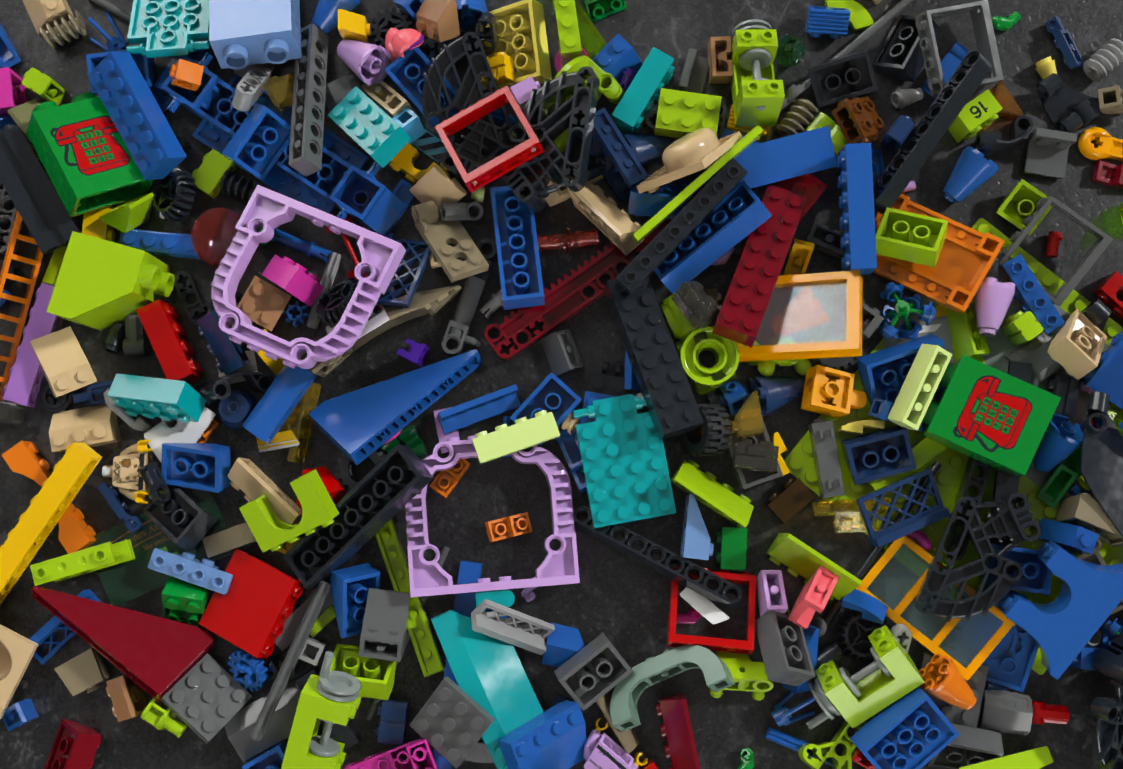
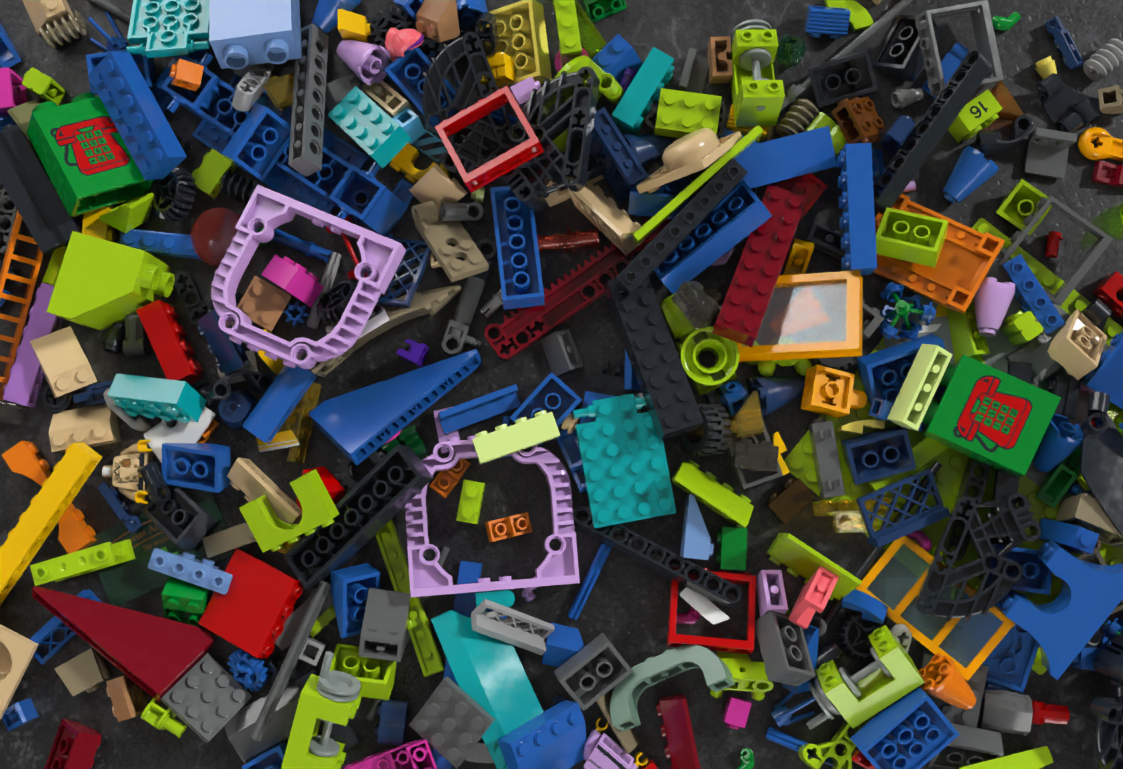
(470, 501): none -> lime brick
(589, 581): none -> blue axle
(736, 712): none -> dark pink brick

